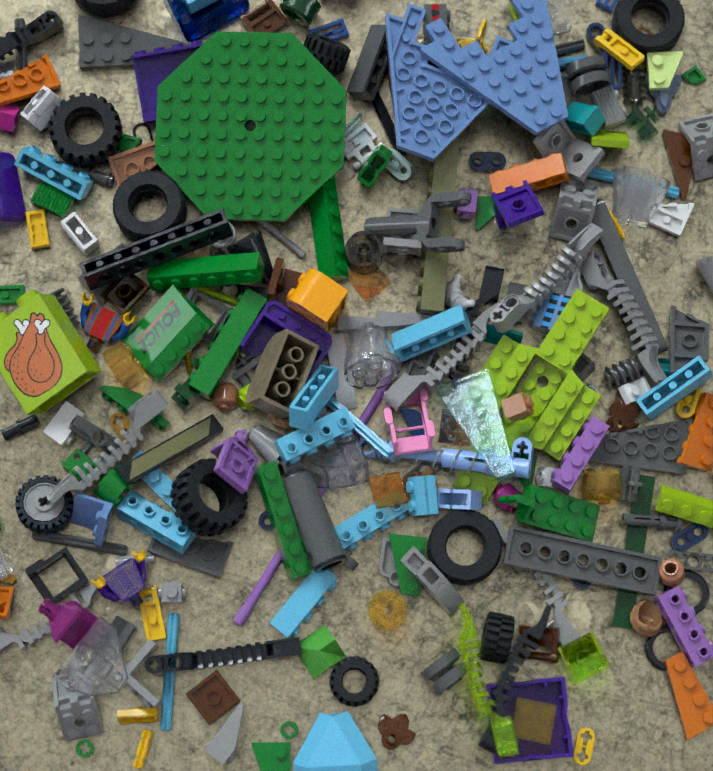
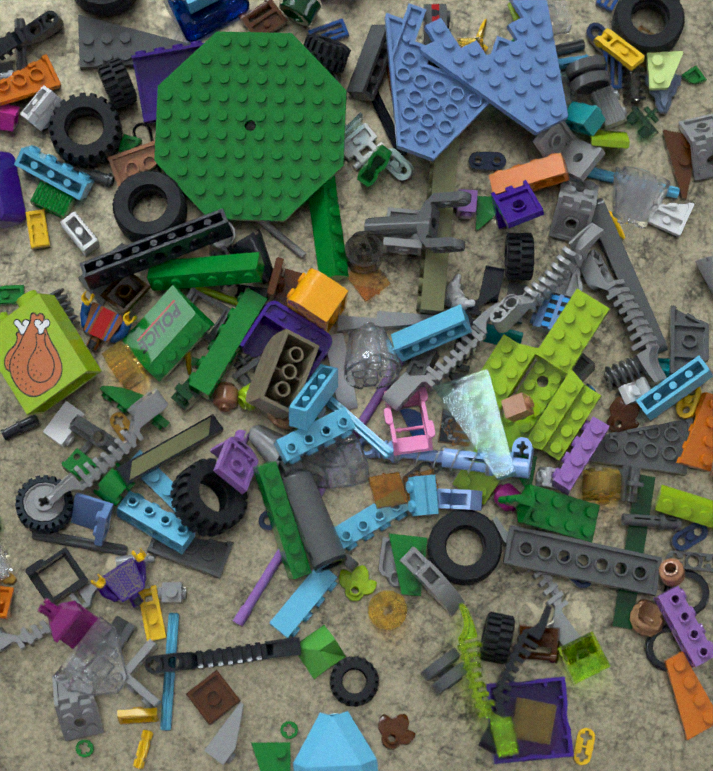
(117, 83): none -> black tyre
(357, 580): none -> lime plate
(519, 256): none -> black tyre

